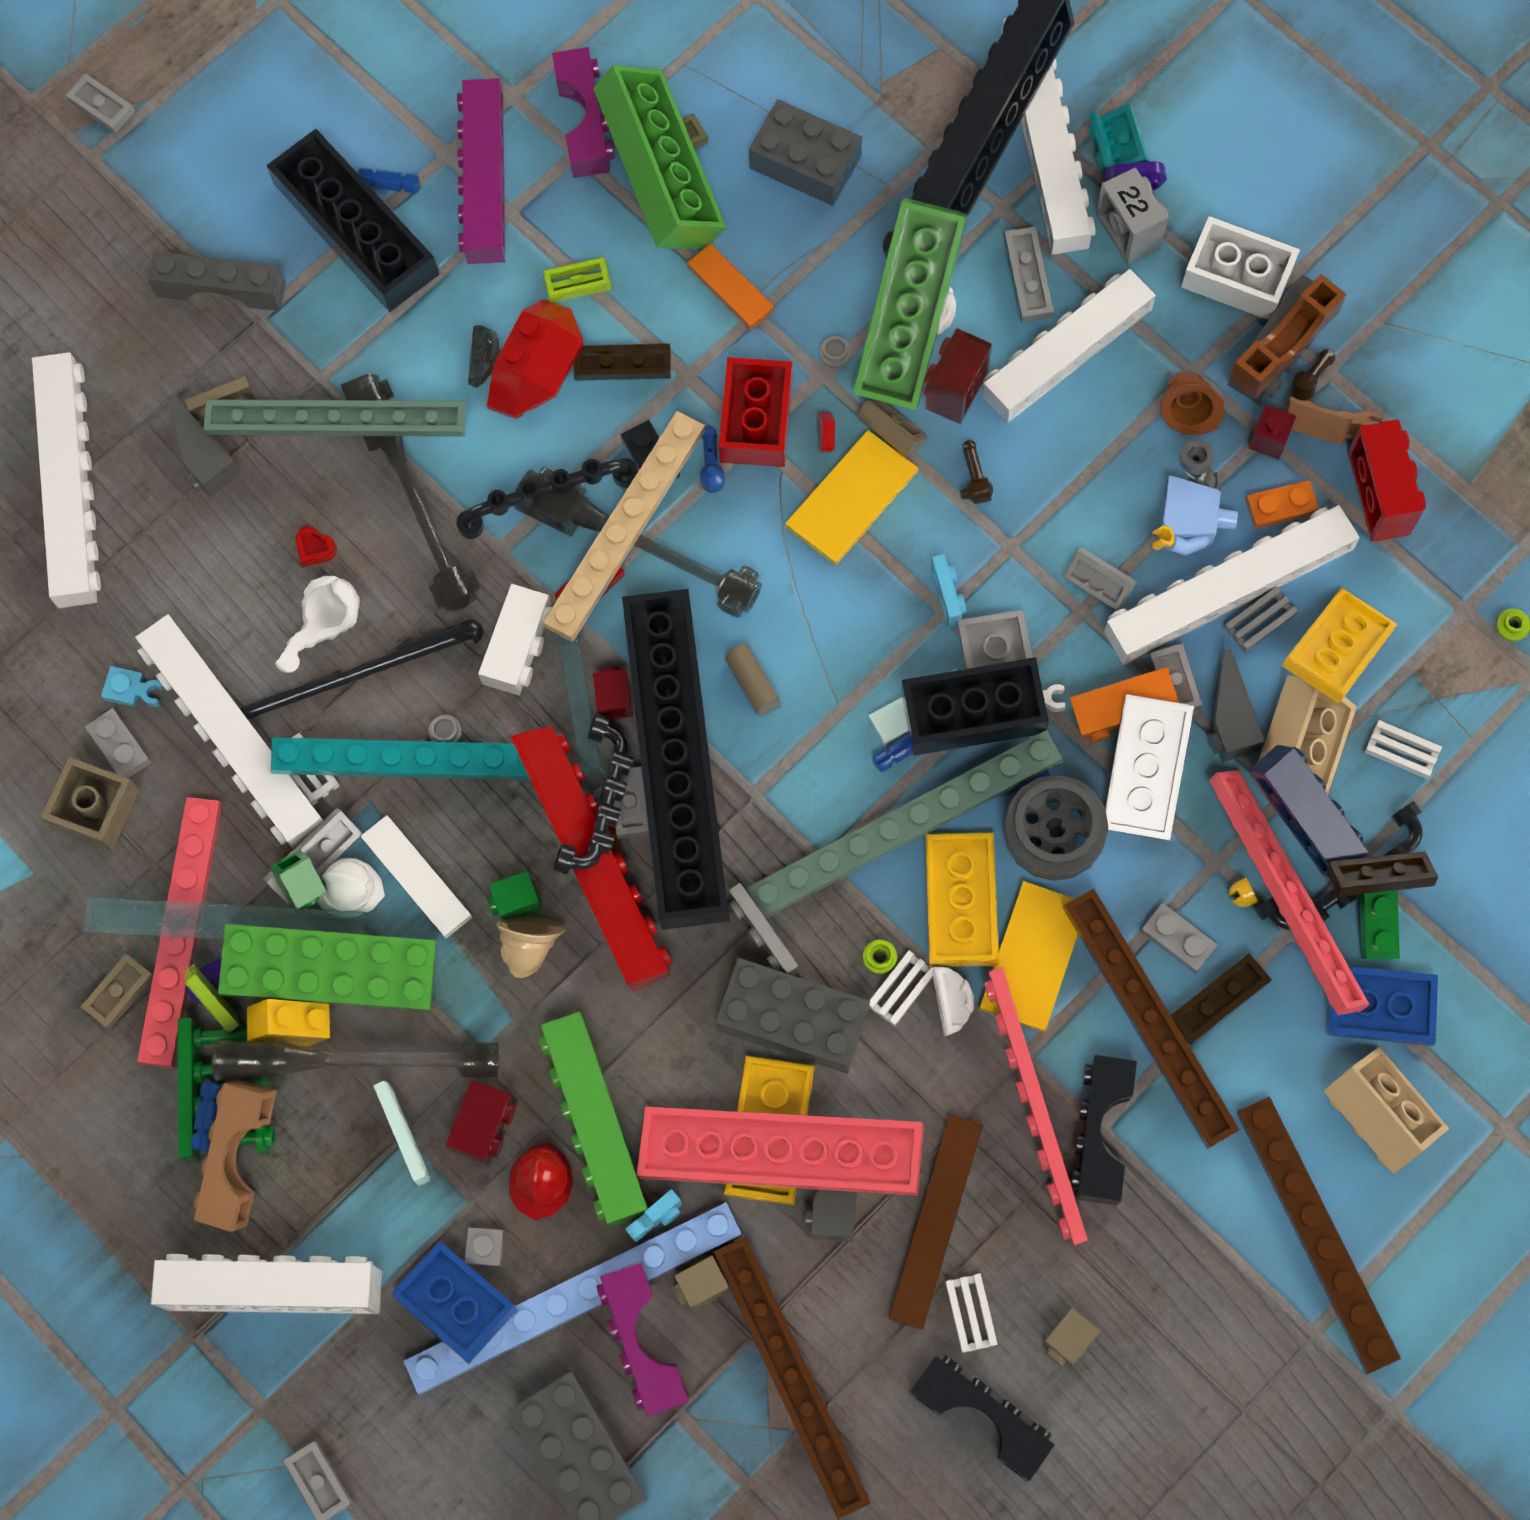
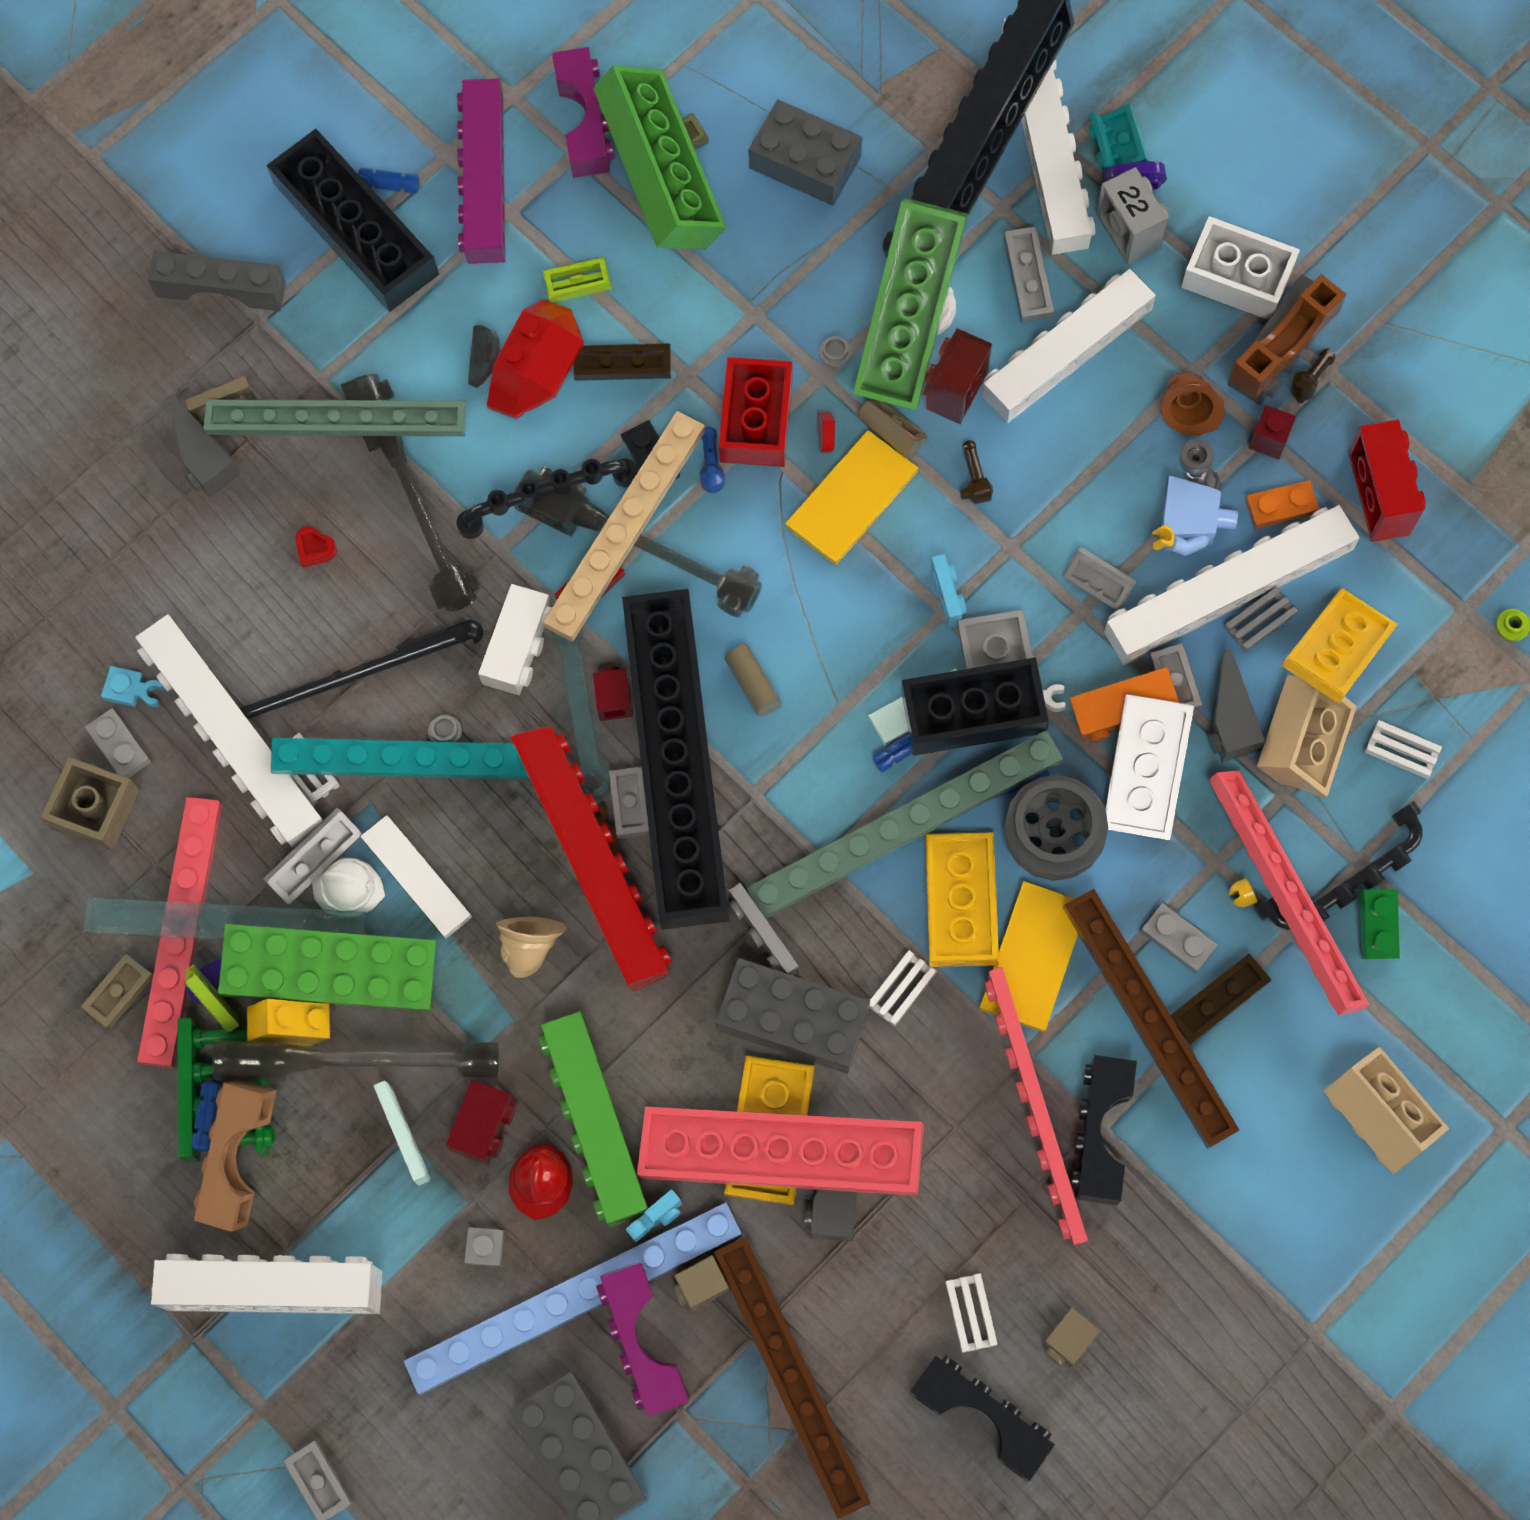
(65, 480): white brick -> none
(100, 103): light grey plate -> none
(298, 880): brick -> none
(328, 610): white hair -> none
(454, 1302): blue plate -> none
(513, 897): green brick -> none
(607, 814): black bar -> none
(730, 287): orange tile -> none
(880, 946): lime plate -> none
(936, 1222): reddish brown tile -> none
(953, 998): white tile -> none
(1306, 807): brick -> none
(1318, 1236): reddish brown plate -> none
(1327, 423): medium nougat arm -> none
(1382, 873): dark brown plate -> none
(1399, 1008): blue plate -> none

